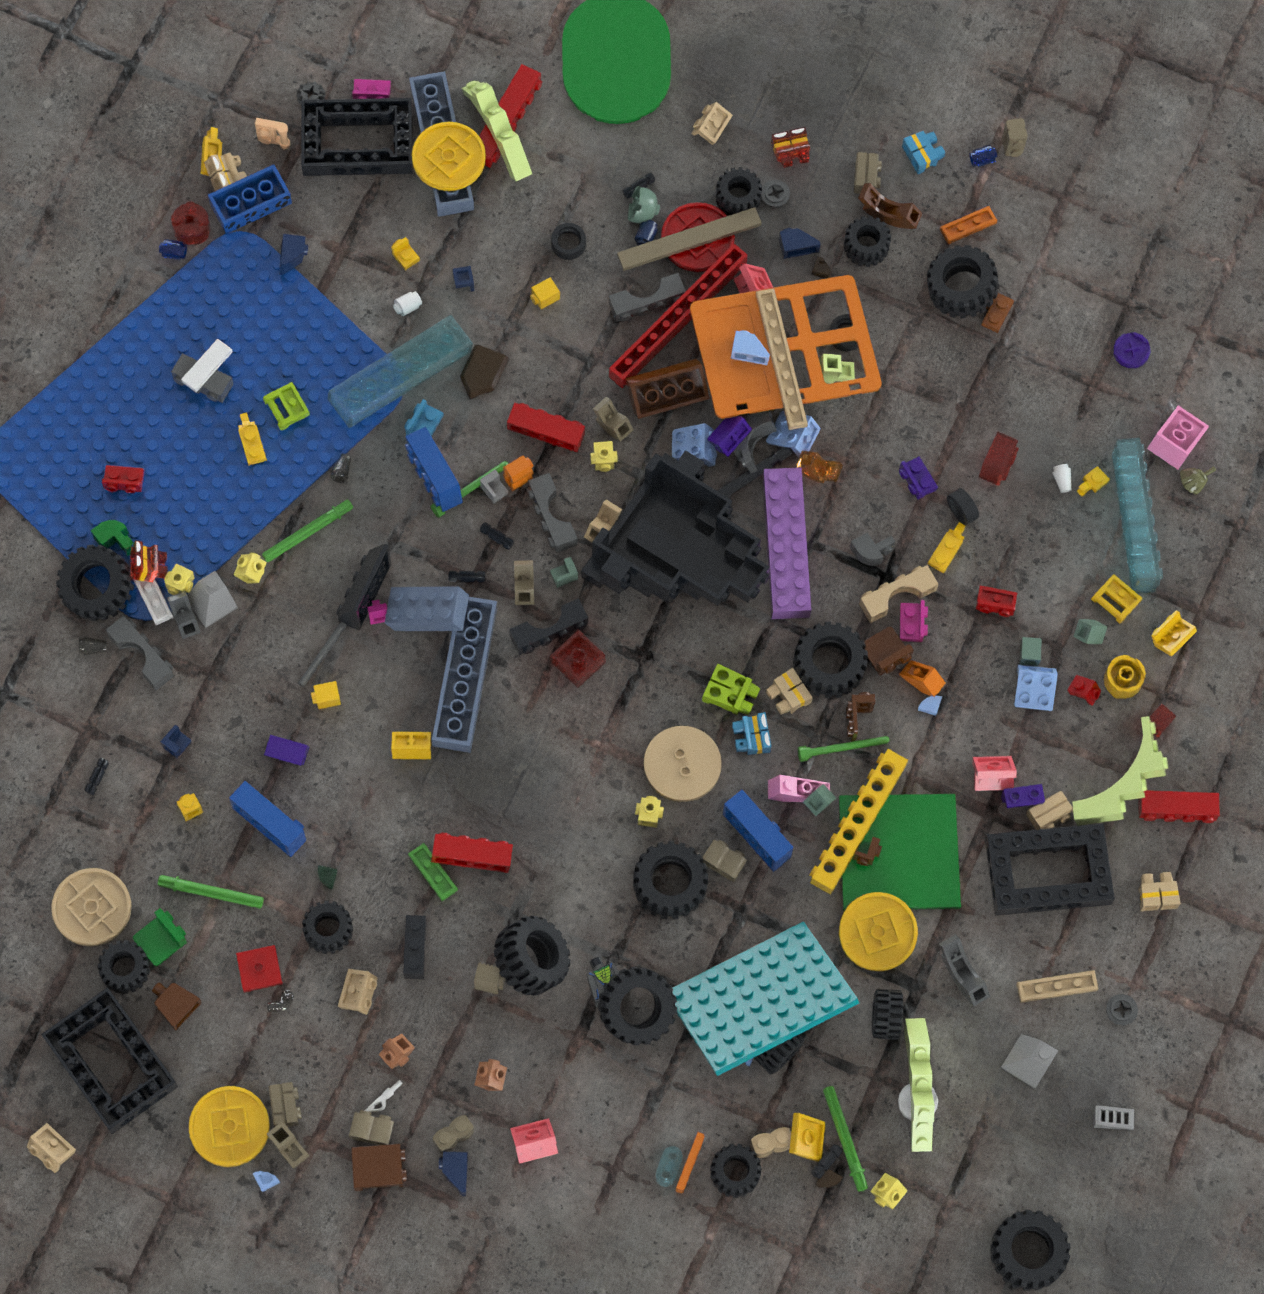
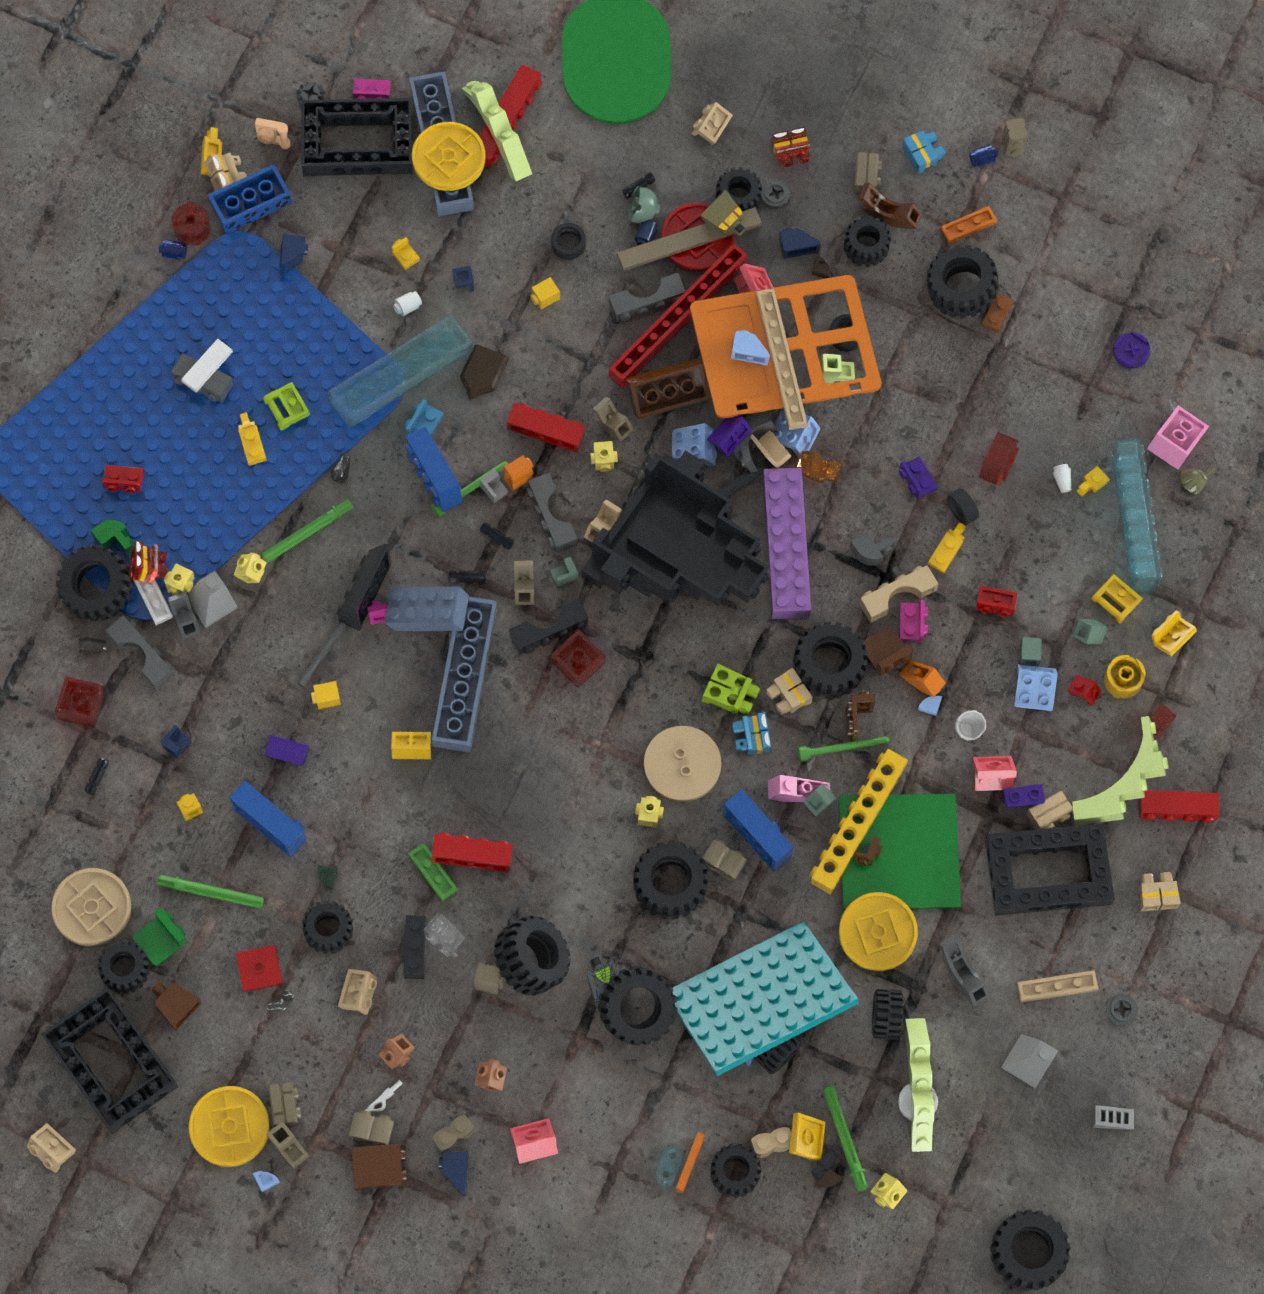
(80, 701): none -> clear red brick
(444, 934): none -> clear bracket
(724, 215): none -> olive torso
(772, 448): none -> tan panel
(970, 725): none -> white hair

